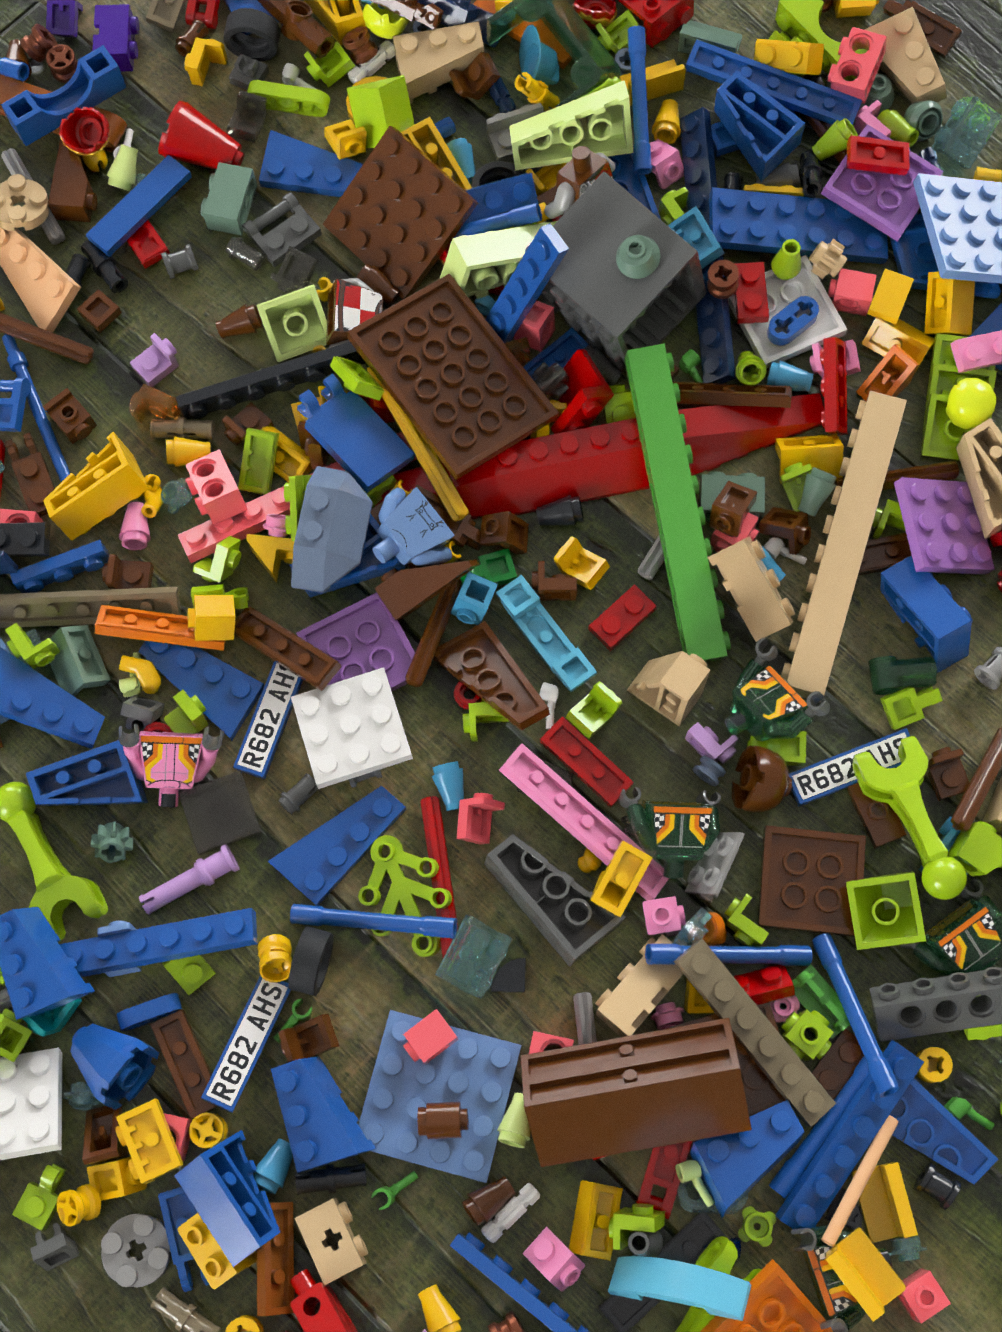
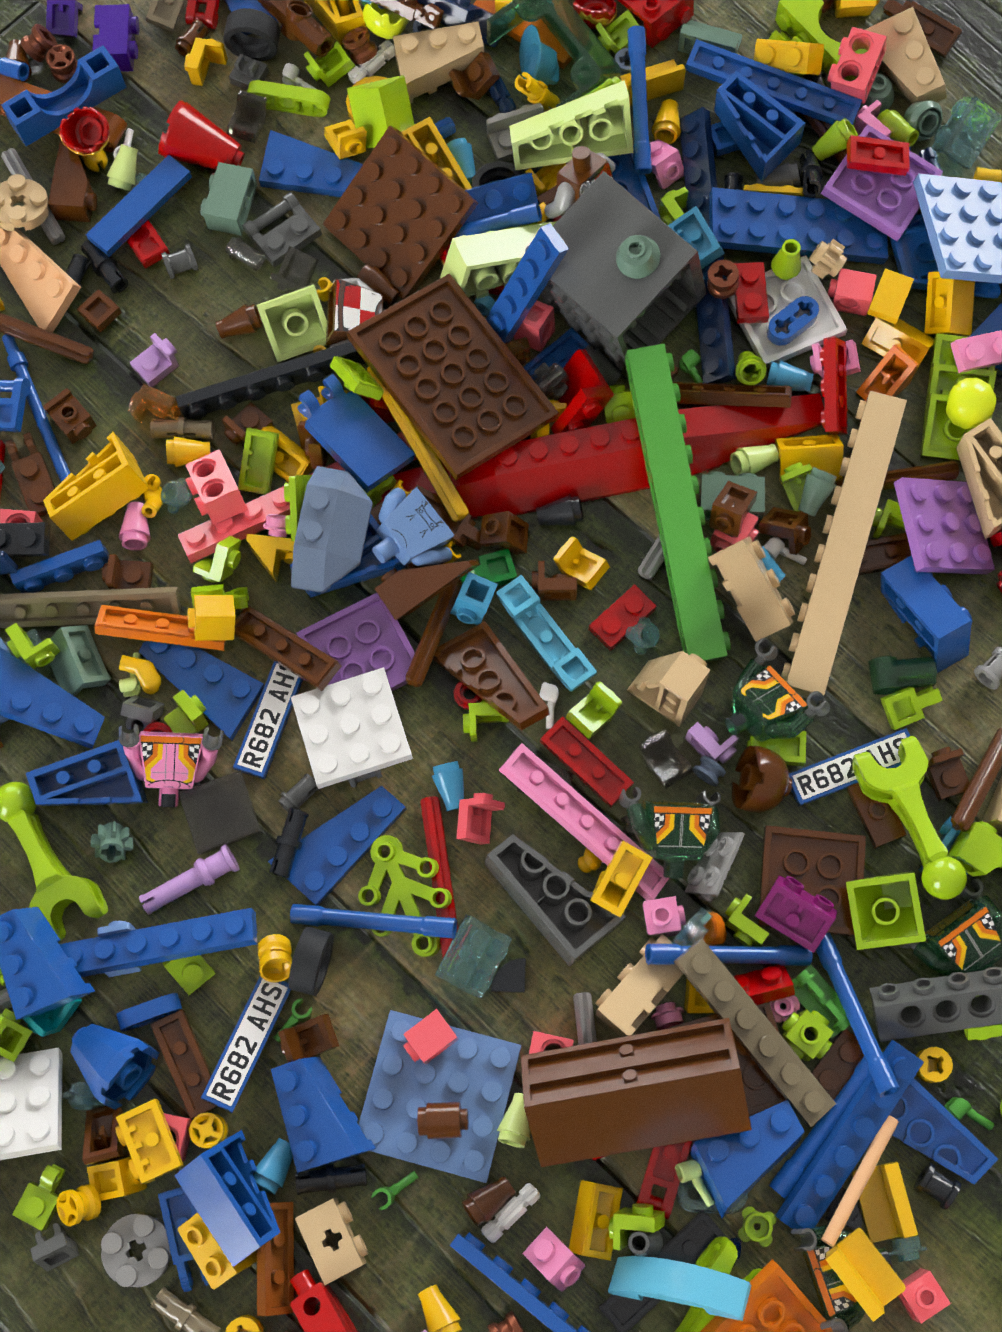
(288, 843): none -> black pin
(650, 635): none -> clear light blue plate
(664, 759): none -> clear smoke bracket
(753, 458): none -> yellowish green cone
(797, 912): none -> magenta bracket

